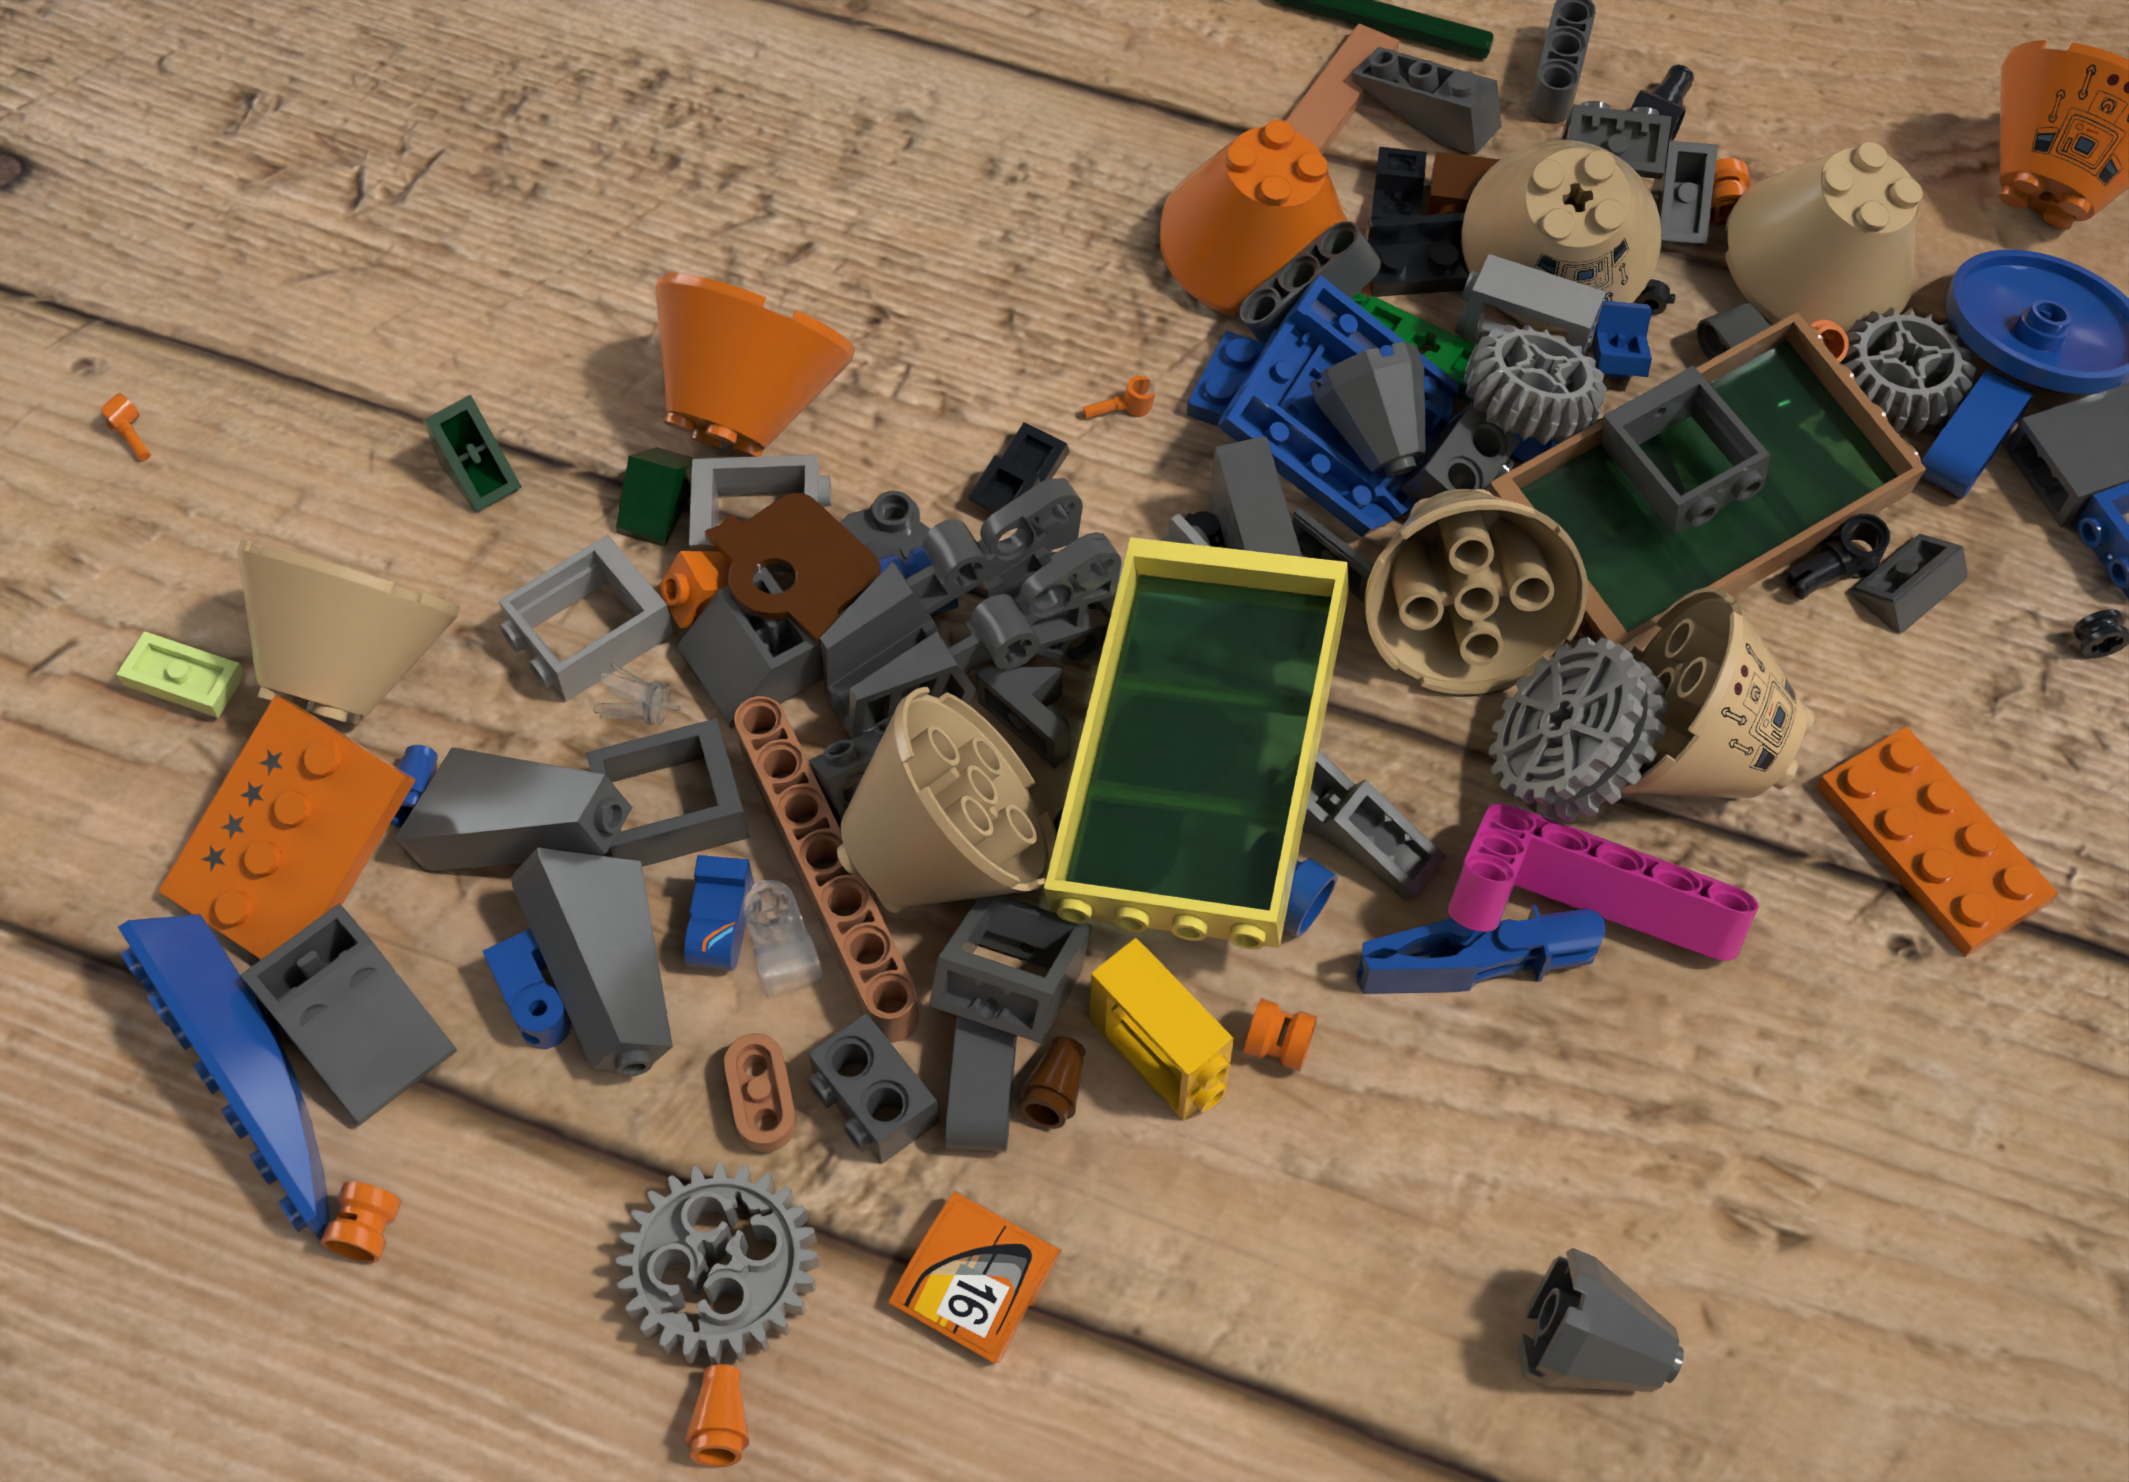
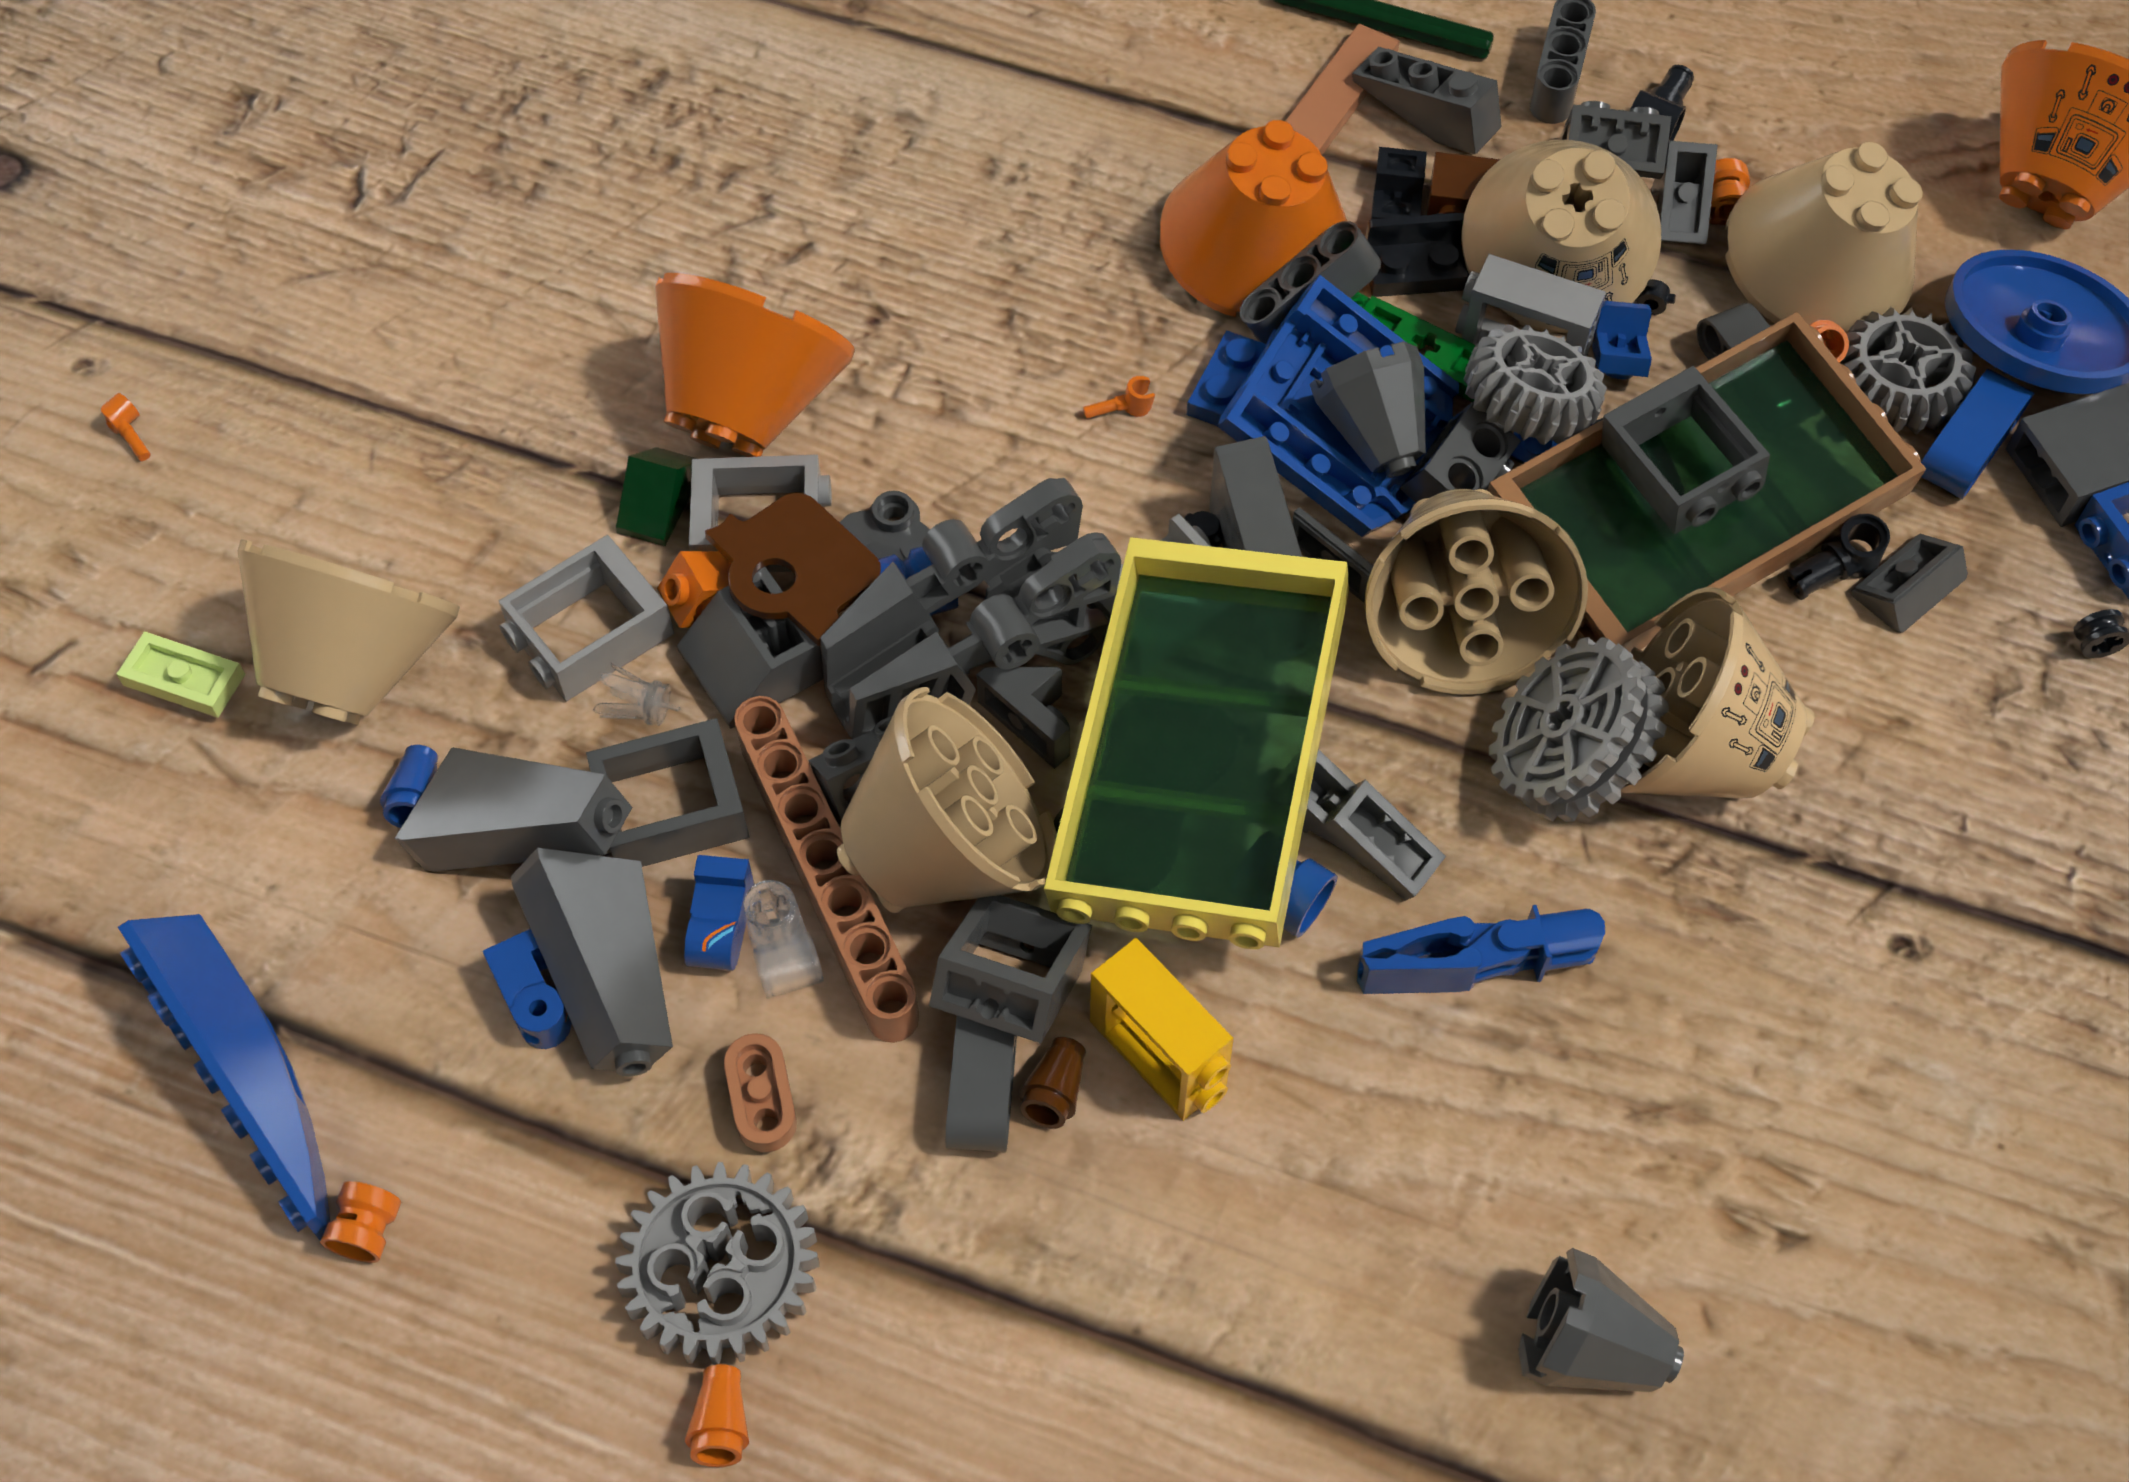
(286, 830): orange plate -> none
(348, 1013): dark grey slope -> none
(470, 453): dark green slope -> none
(883, 1083): dark grey brick -> none
(975, 1276): slope -> none
(1025, 463): black slope -> none
(1267, 1031): orange wheel -> none
(1598, 876): dark pink beam -> none
(1936, 841): orange plate -> none

